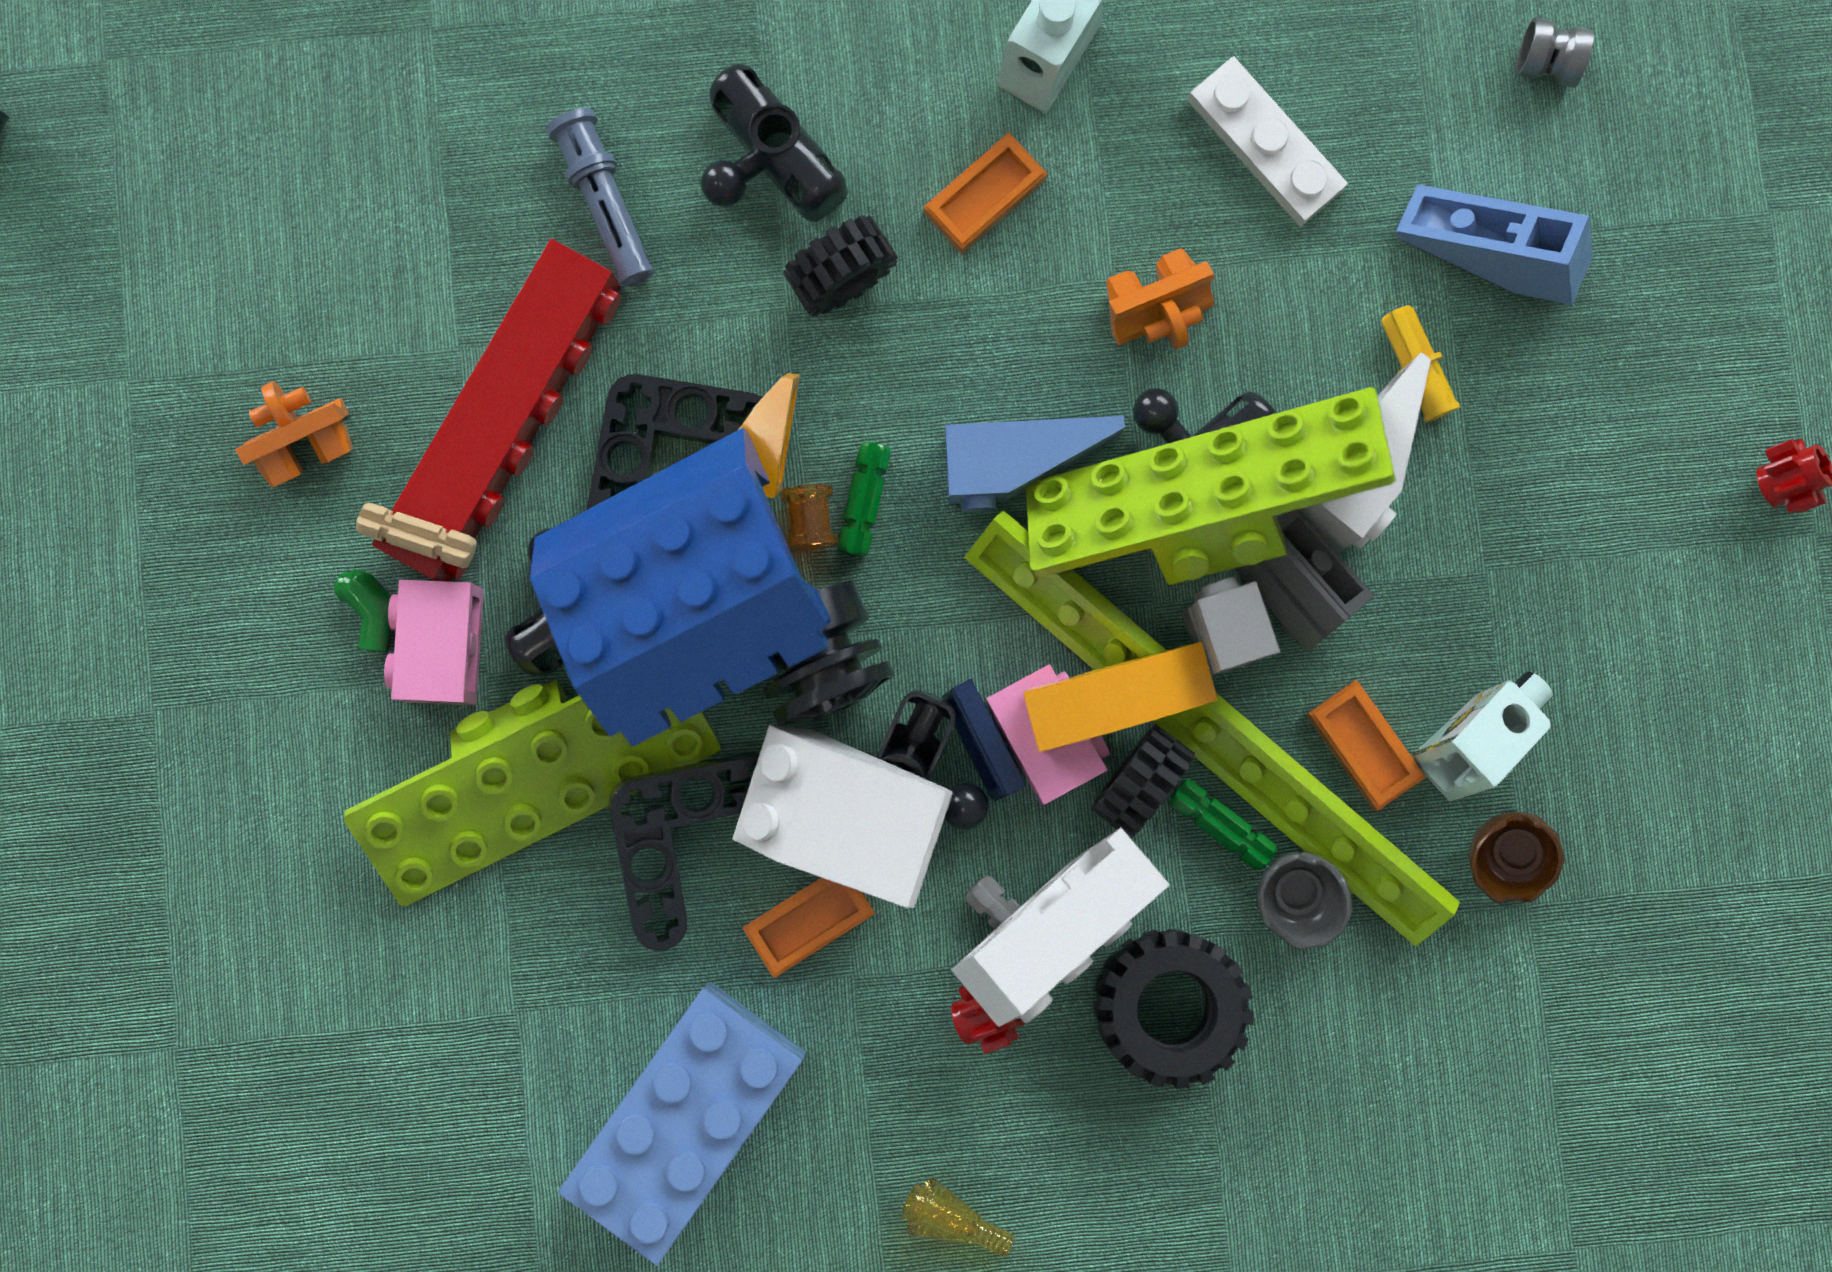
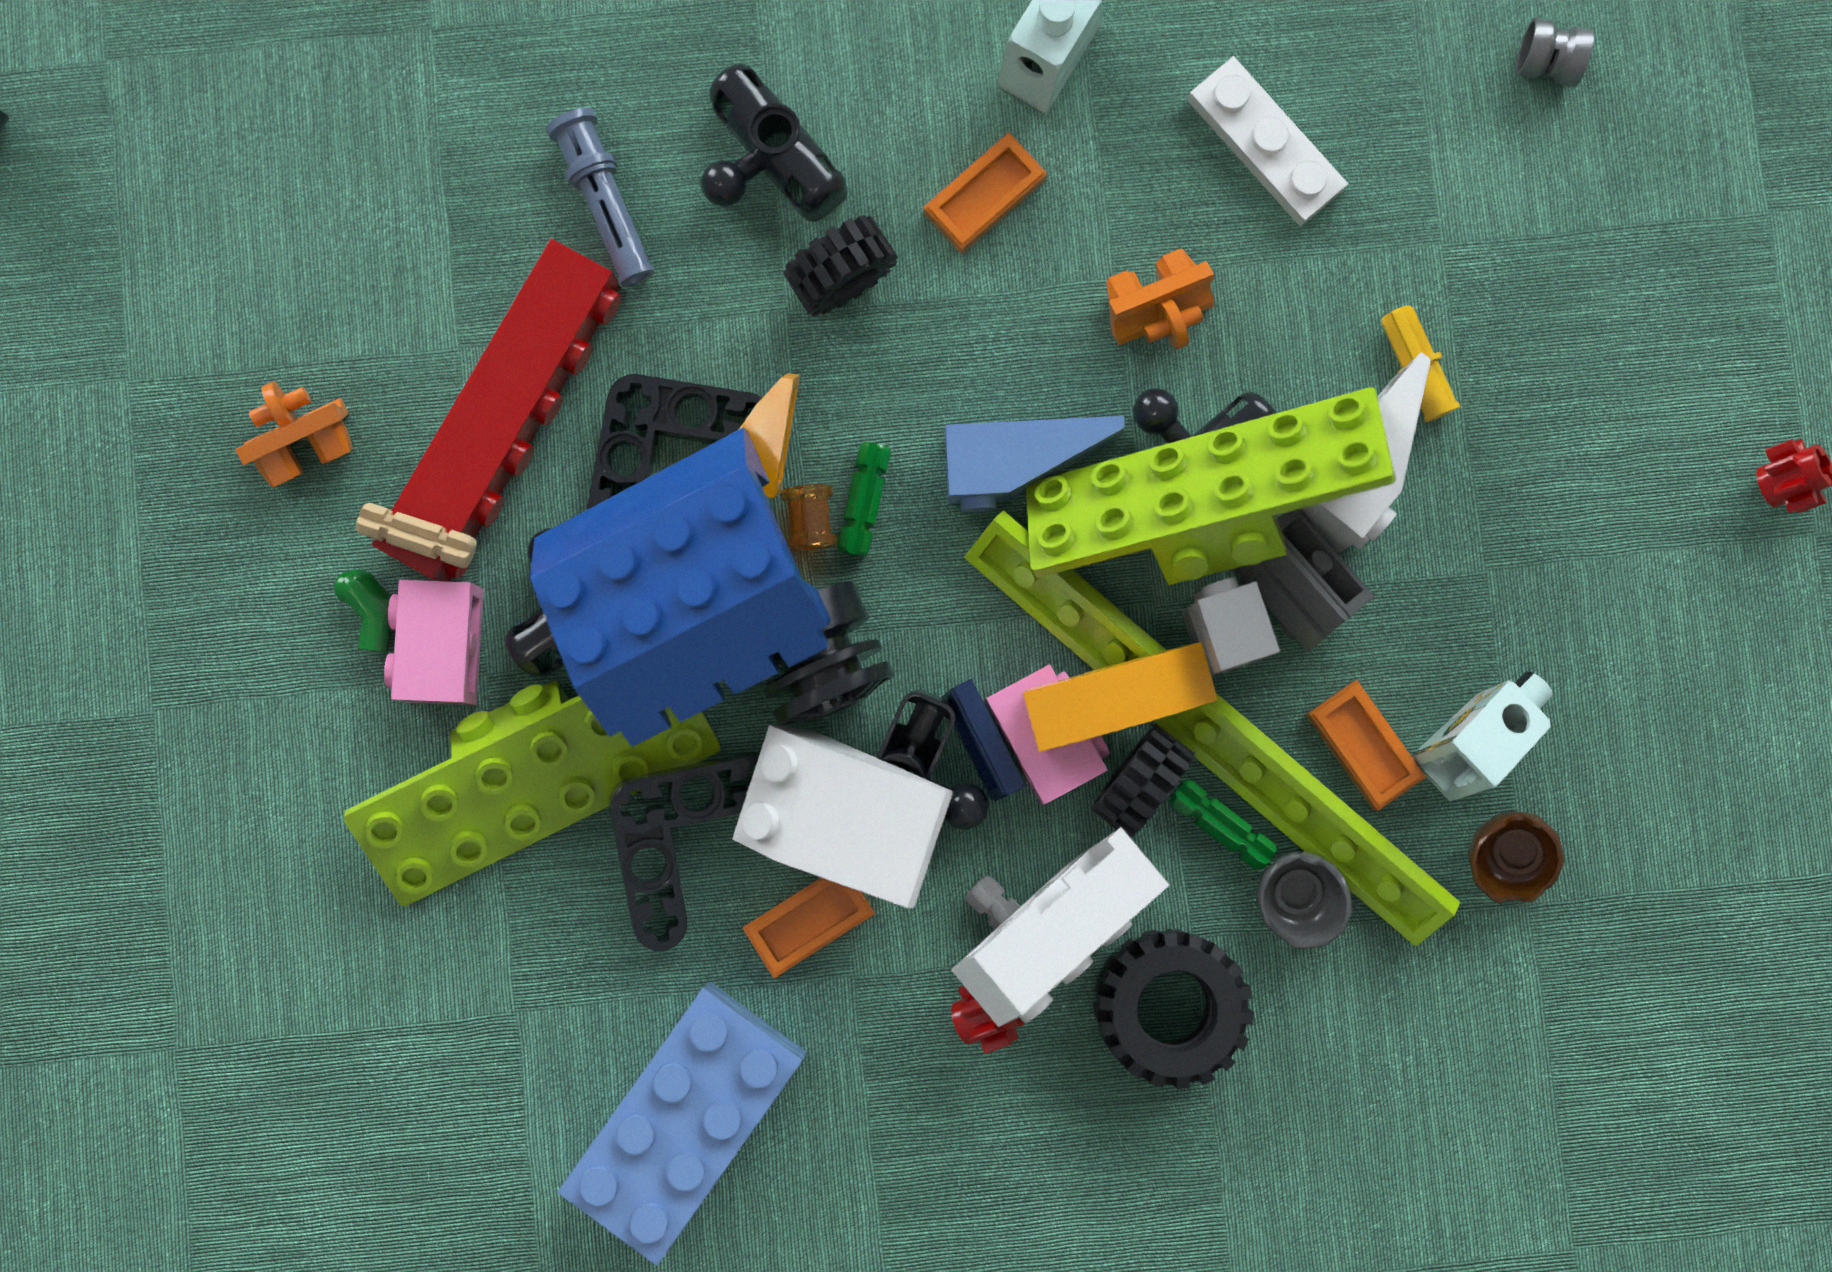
(941, 1215): clear yellow cone -> none
(1502, 241): medium blue slope -> none

